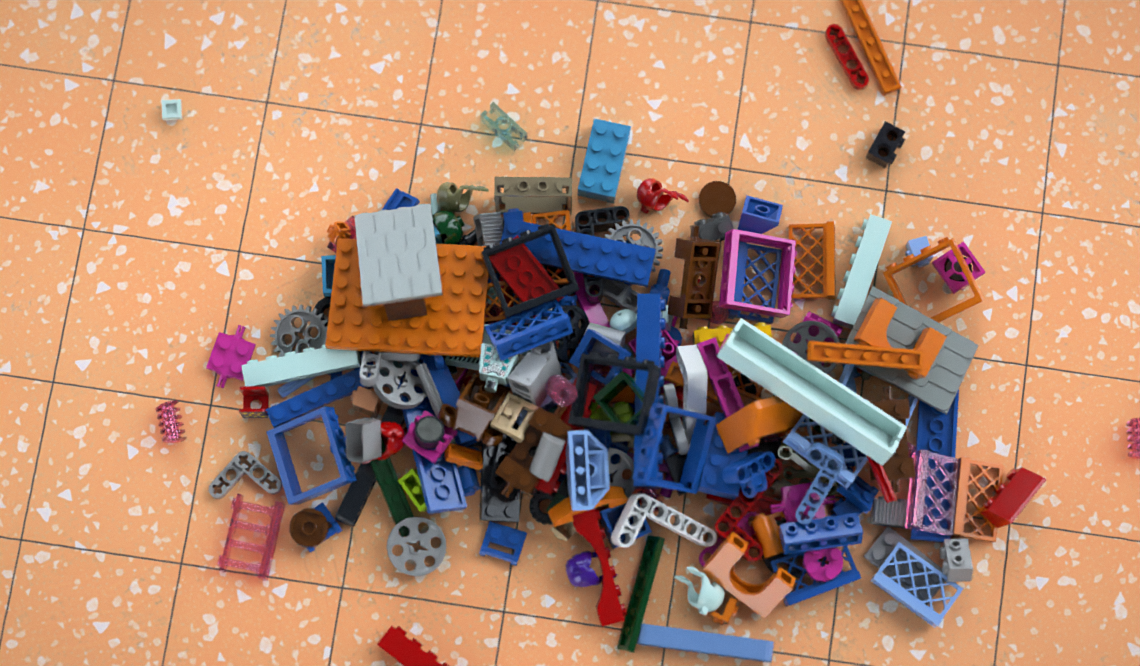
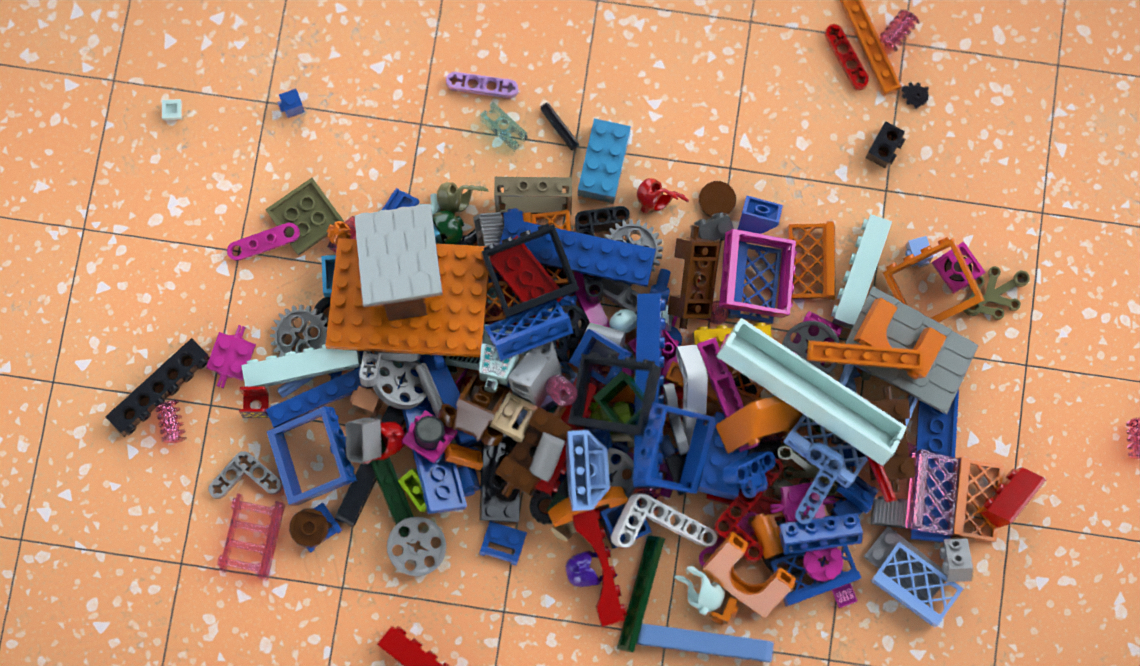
(132, 402): none -> black brick
(263, 241): none -> dark pink plate
(291, 103): none -> blue brick
(309, 211): none -> olive plate
(482, 82): none -> lavender beam
(559, 126): none -> black axle
(844, 595): none -> tile
(898, 28): none -> clear pink piece
(915, 94): none -> black piece
(993, 295): none -> olive plant

